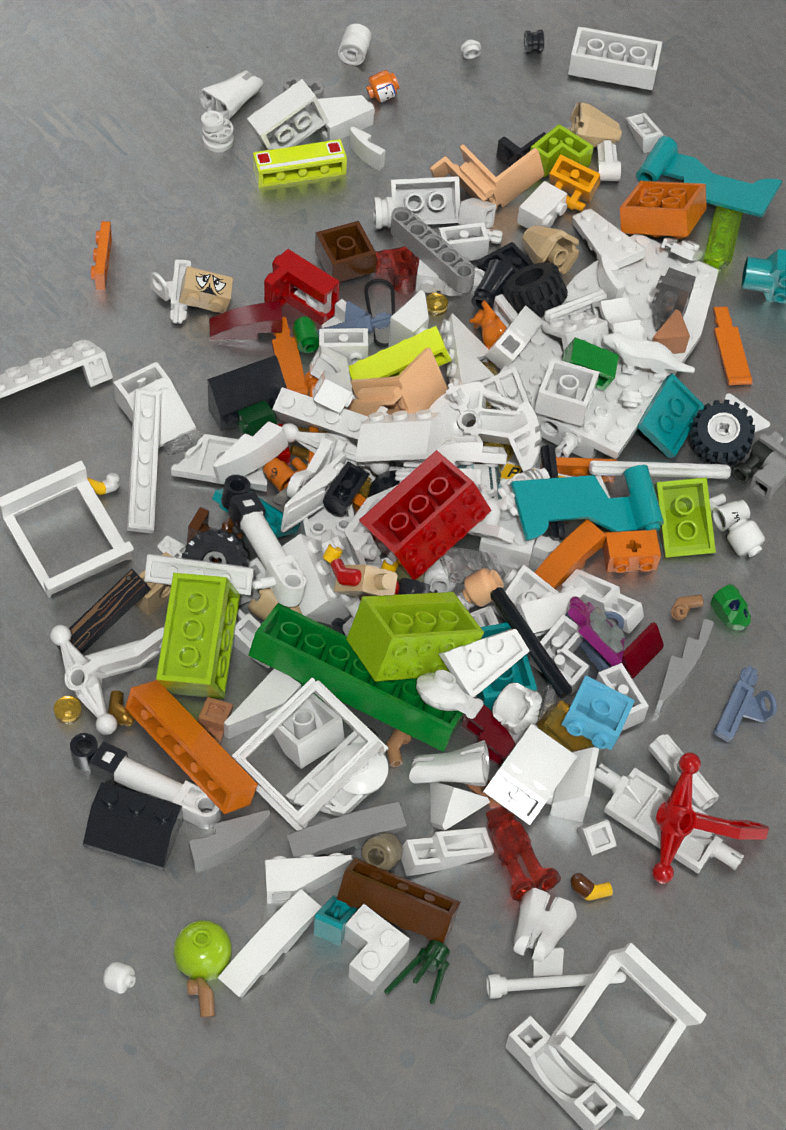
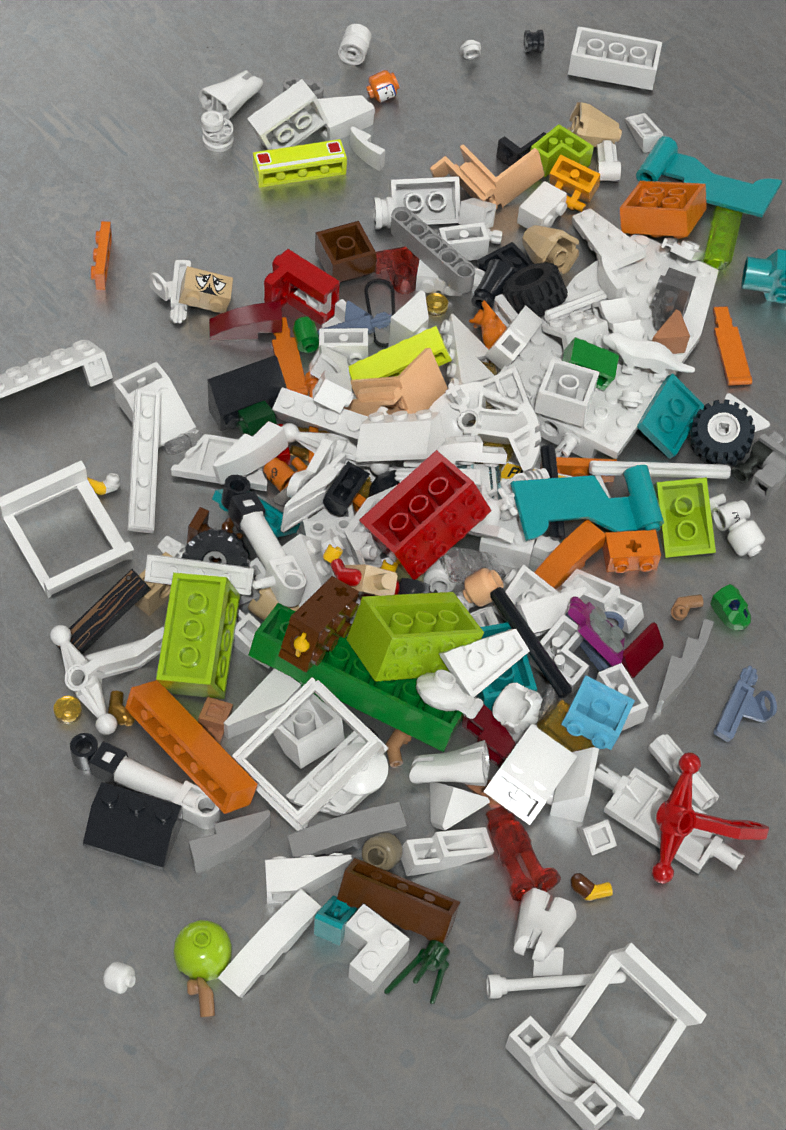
(319, 624): none -> reddish brown piece

